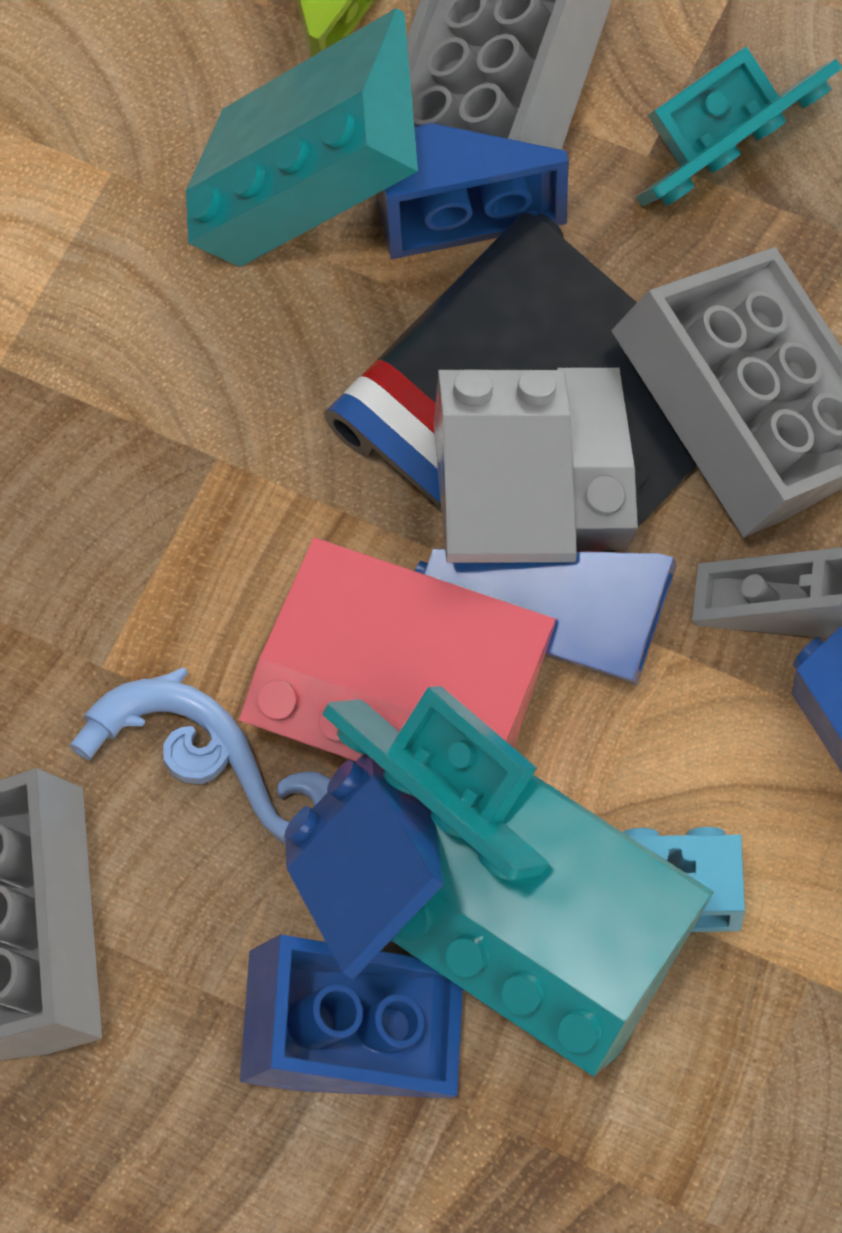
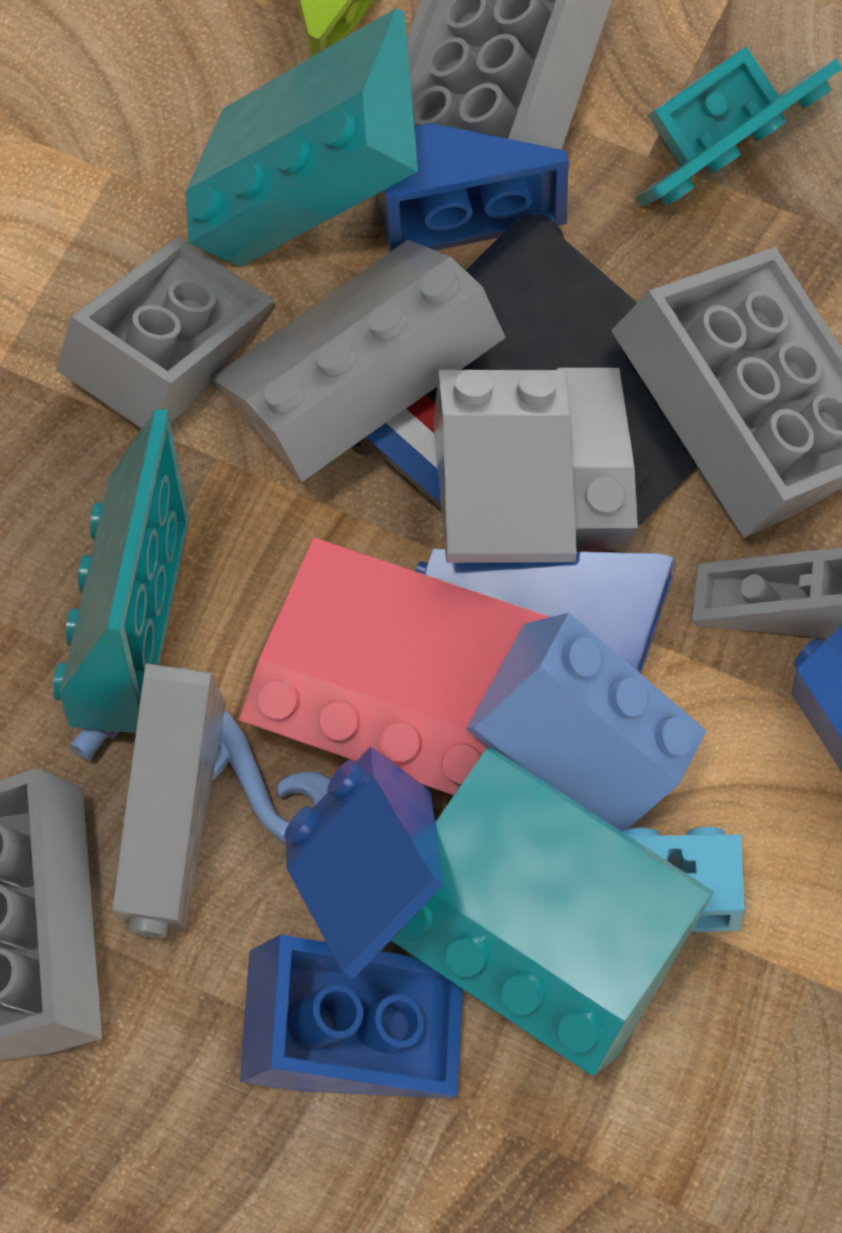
(125, 584): none -> teal slope
(161, 333): none -> light grey slope
(167, 798): none -> light grey slope
(360, 356): none -> light grey slope
(451, 767): teal bracket -> none
(586, 721): none -> medium blue slope

